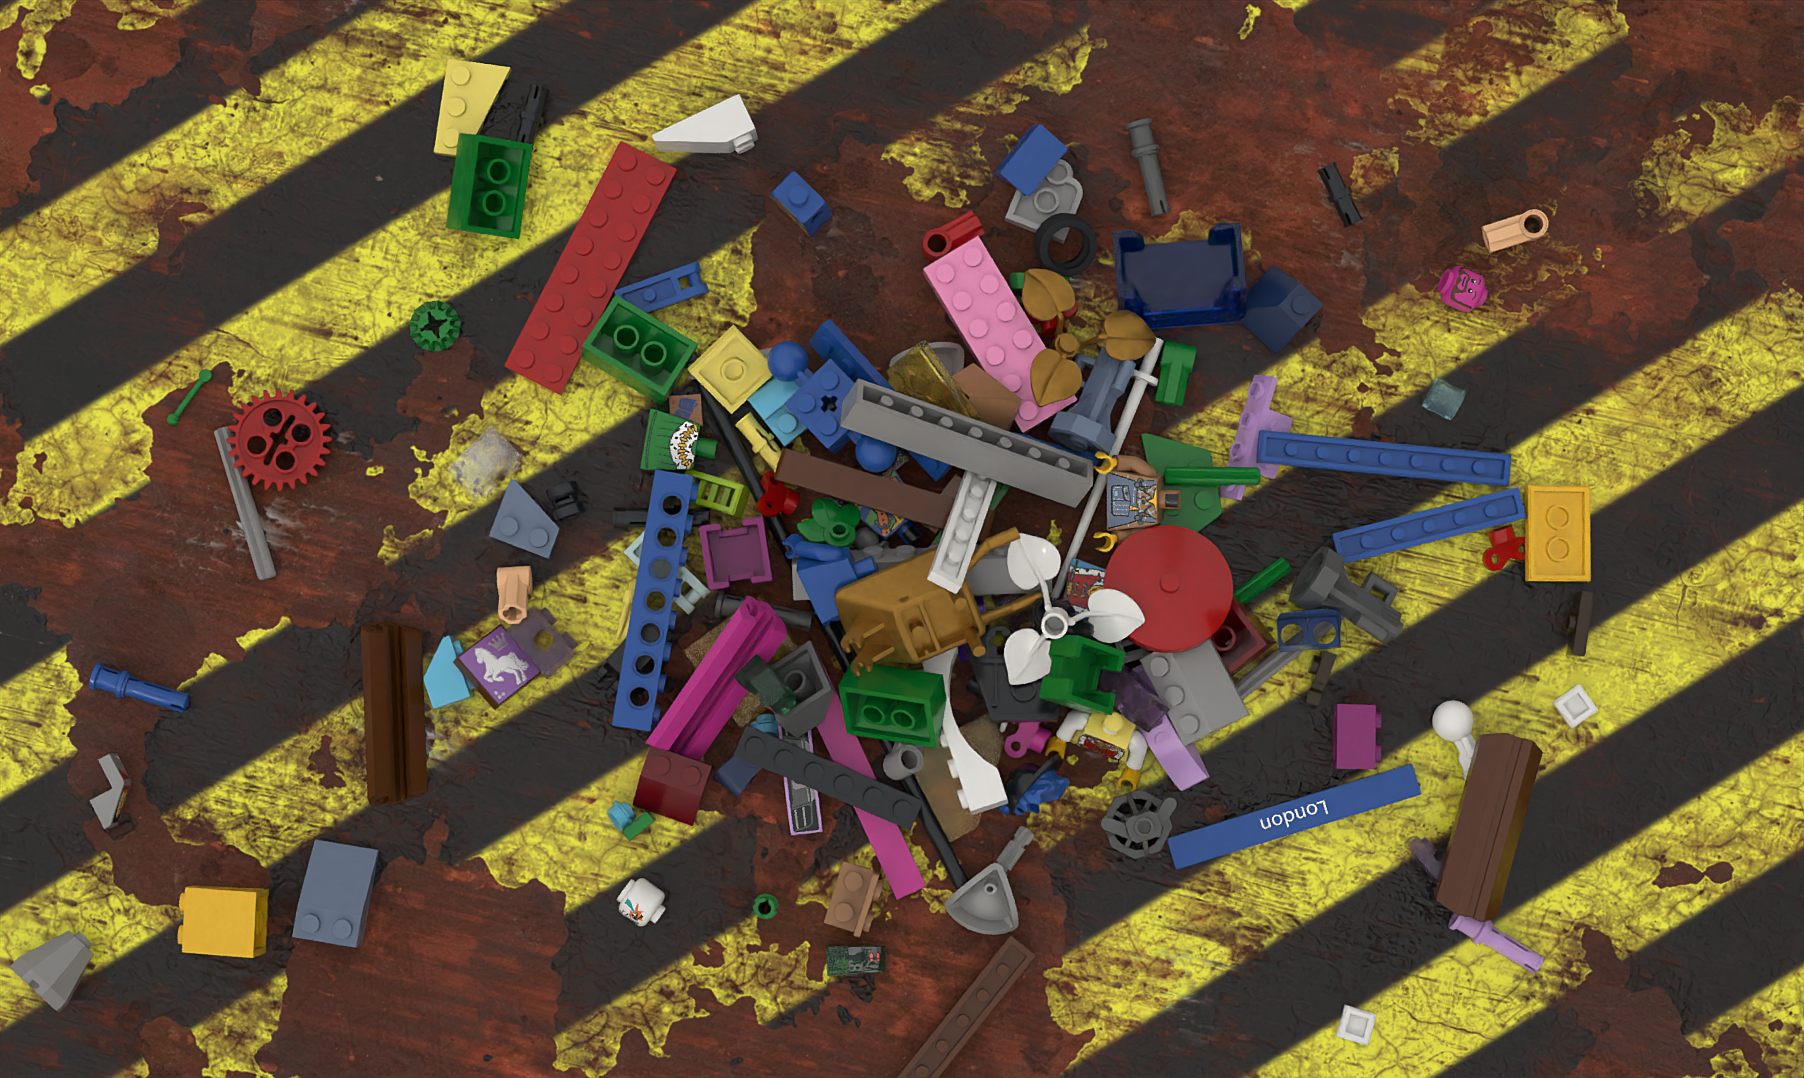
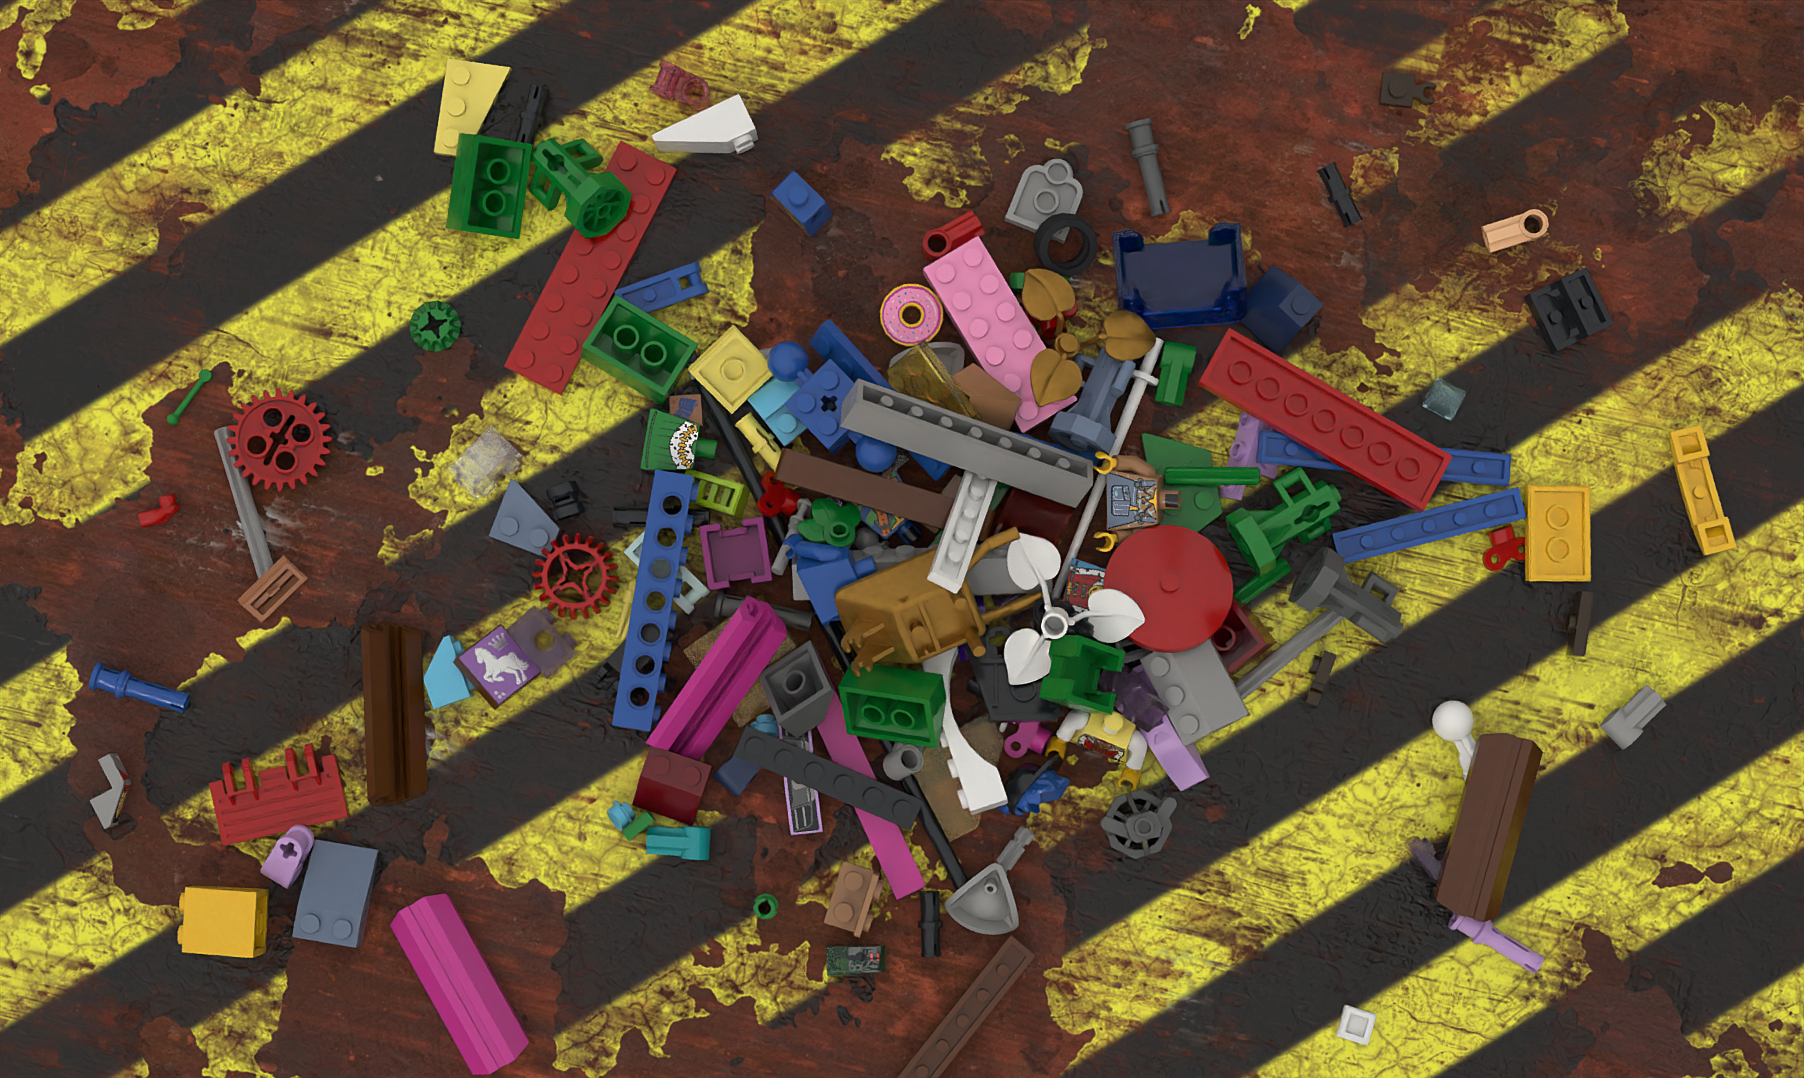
(55, 968): light grey cone -> none
(162, 514): none -> red arm
(268, 585): none -> nougat tile
(281, 799): none -> red hinge
(288, 856): none -> lavender piece
(460, 983): none -> dark pink piece
(513, 587): light nougat piece -> none
(561, 554): none -> red gear
(592, 200): none -> green piece
(641, 902): white head -> none
(675, 84): none -> clear pink piece
(686, 842): none -> teal piece
(763, 679): clear green leg -> none
(805, 509): none -> light grey piece
(911, 296): none -> tile
(930, 923): none -> black pin
(1031, 159): blue panel -> none
(1034, 516): none -> clear red slope
(1264, 533): none -> green piece
(1293, 816): blue tile -> none
(1300, 619): blue piece -> none
(1325, 420): none -> red plate
(1355, 736): magenta brick -> none
(1400, 91): none -> dark brown plate
(1462, 288): dark pink head -> none
(1569, 310): none -> black slope
(1574, 706): white tile -> none
(1626, 723): none -> light grey piece
(1699, 490): none -> yellow slope

